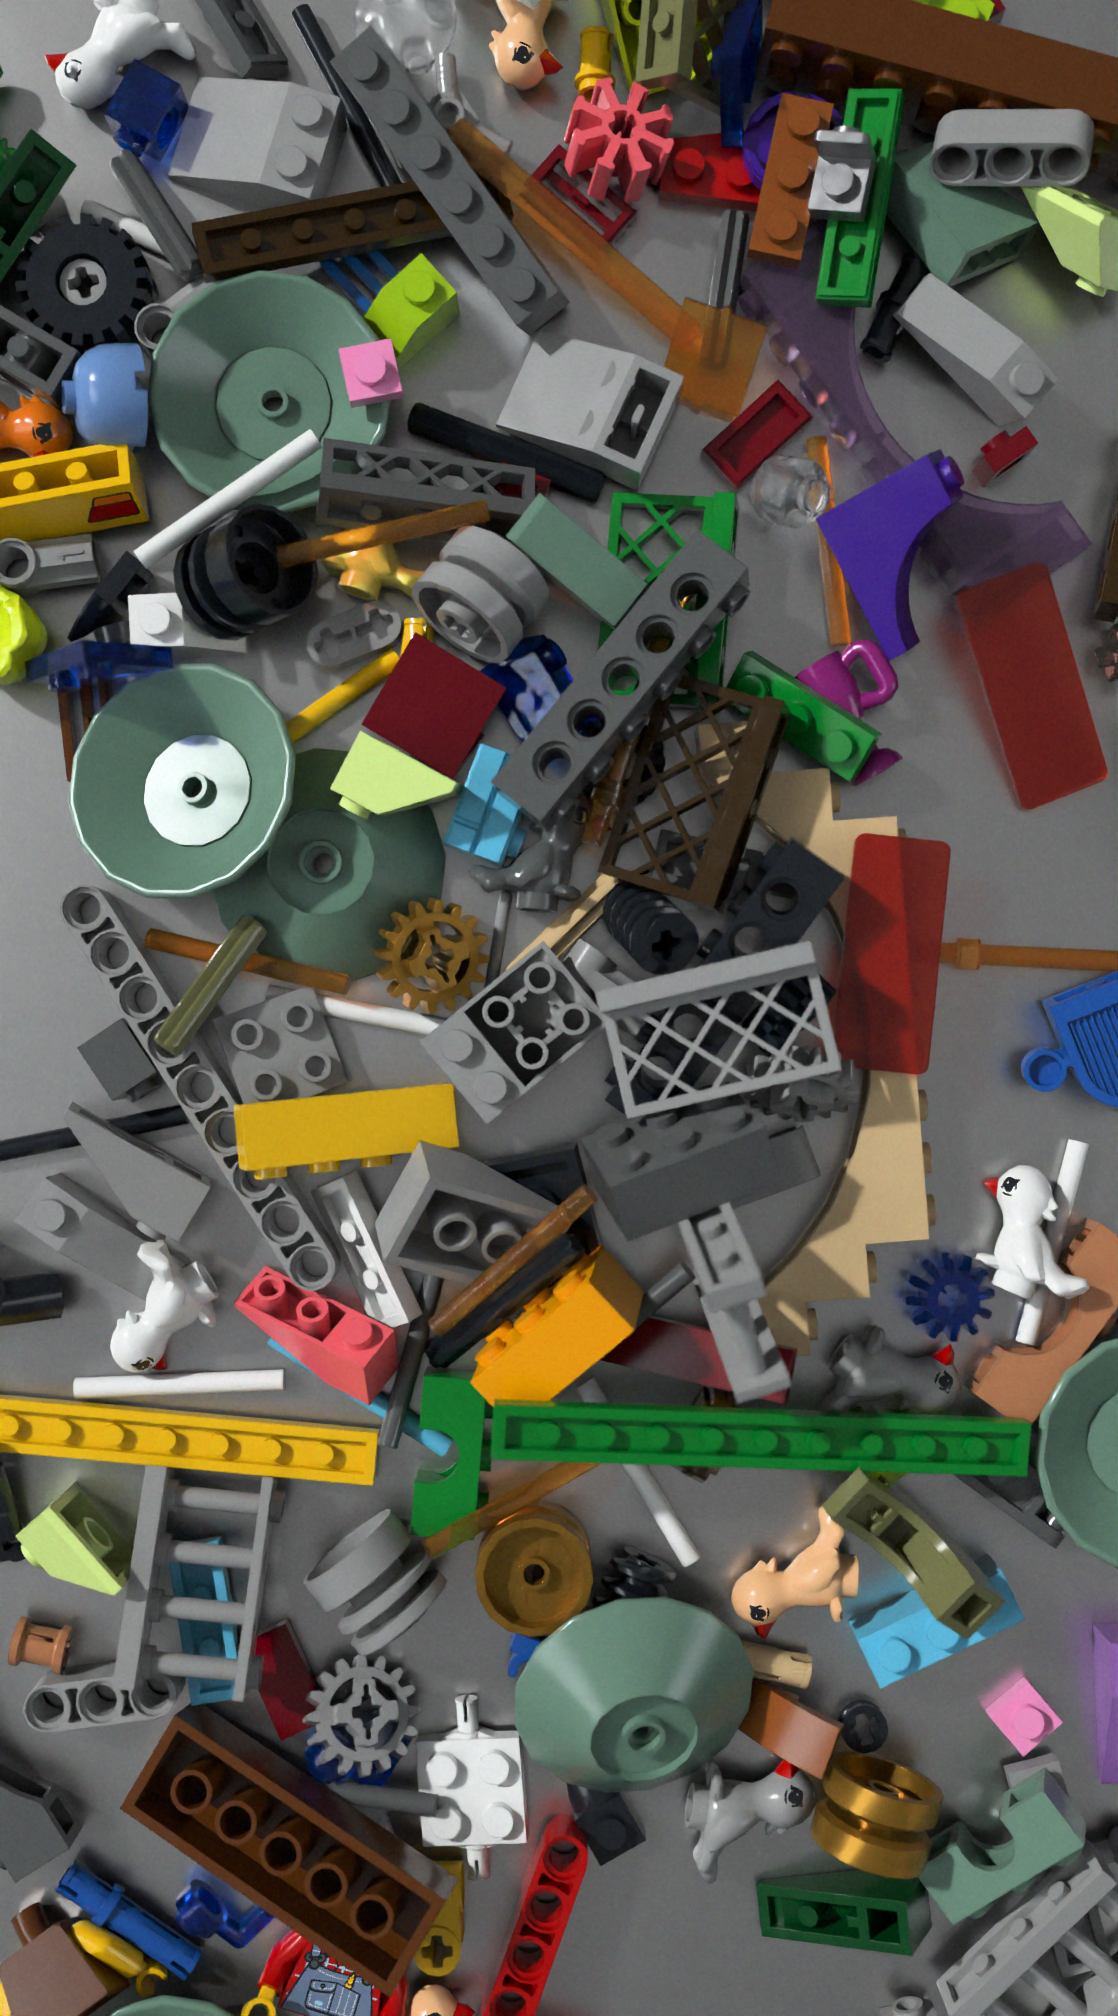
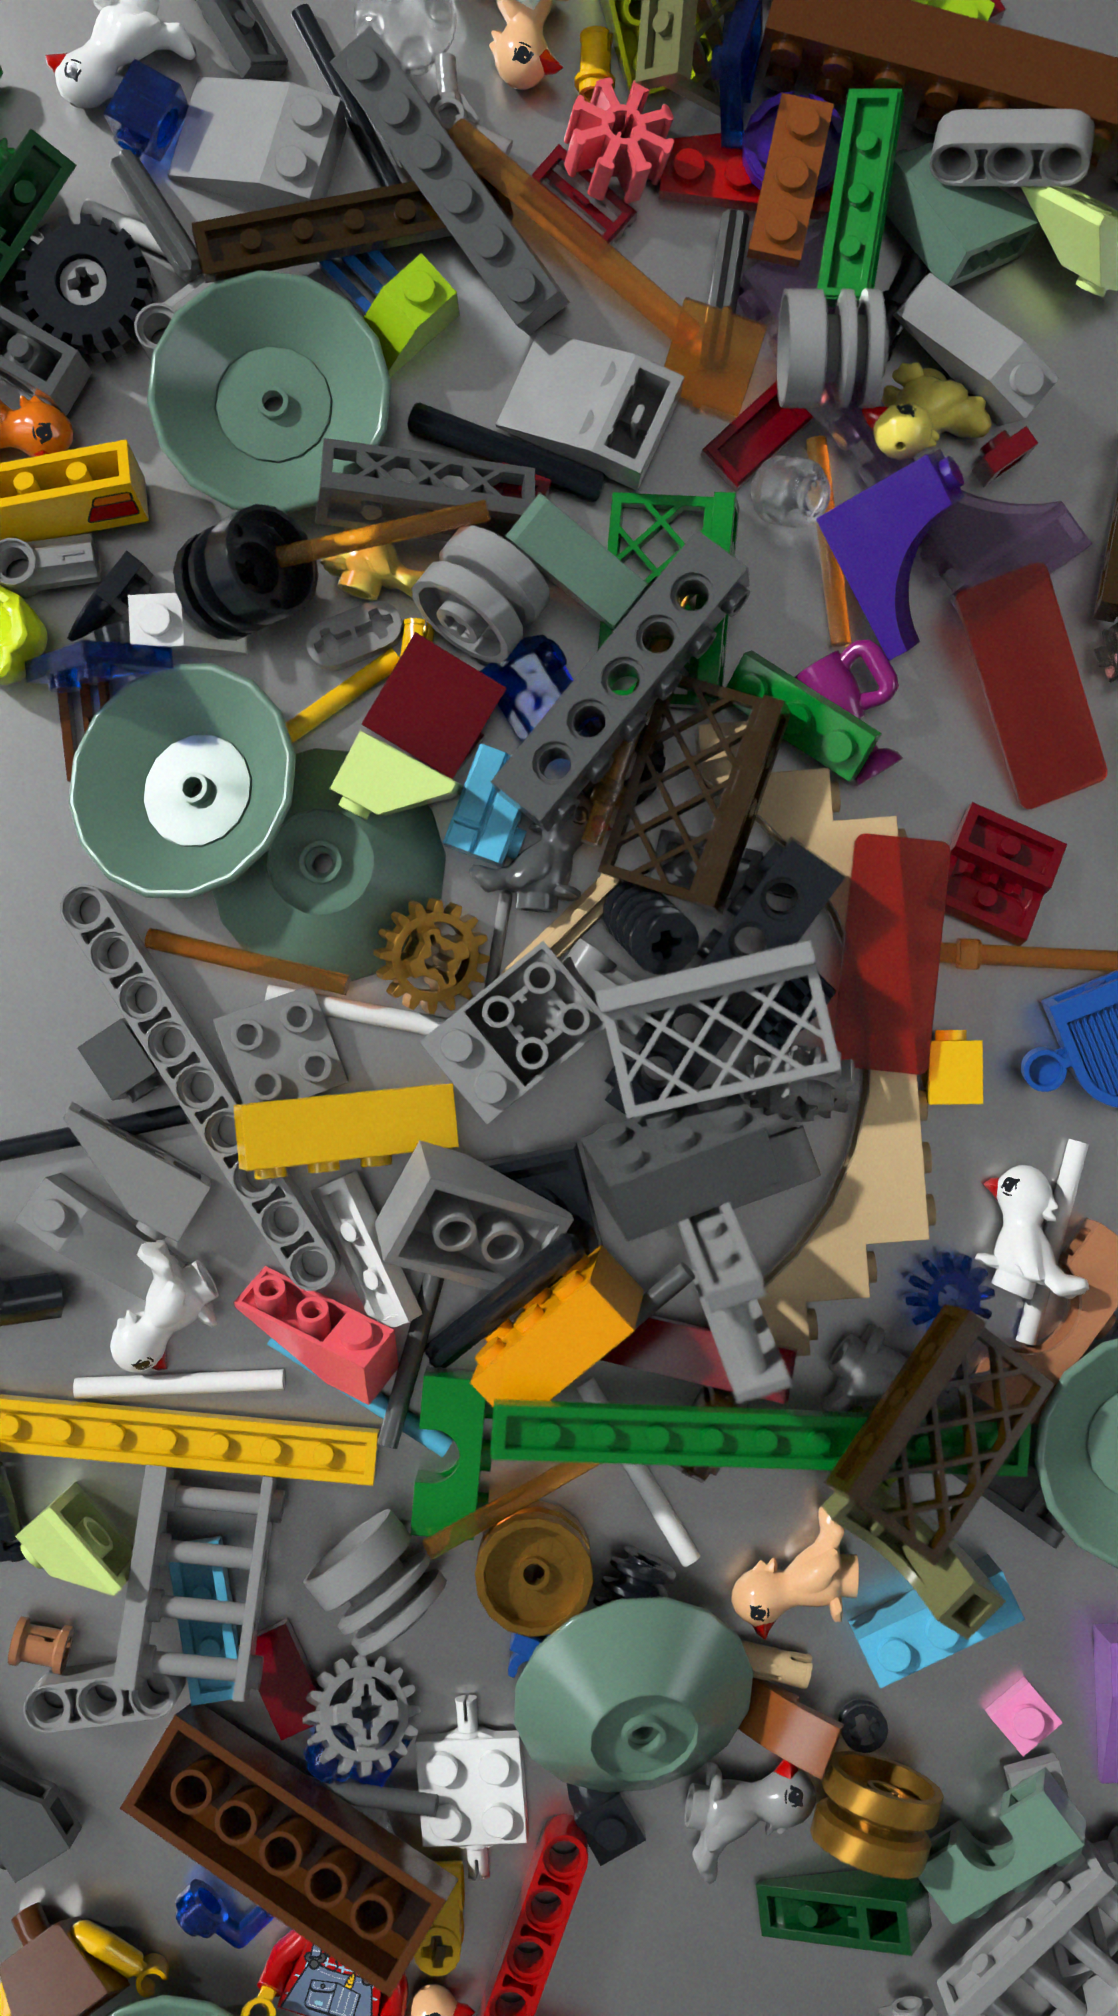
(108, 396): medium blue cylinder -> none
(128, 1919): blue pin -> none
(210, 985): olive axle -> none
(227, 498): white bar -> none
(371, 373): bright pink plate -> none
(512, 1260): clear orange bar -> none
(831, 348): none -> light grey wheel
(842, 174): flat silver bracket -> none
(913, 1398): none -> dark brown fence
(923, 411): none -> light yellow animal
(954, 1069): none -> yellow brick
(1000, 873): none -> dark red slope

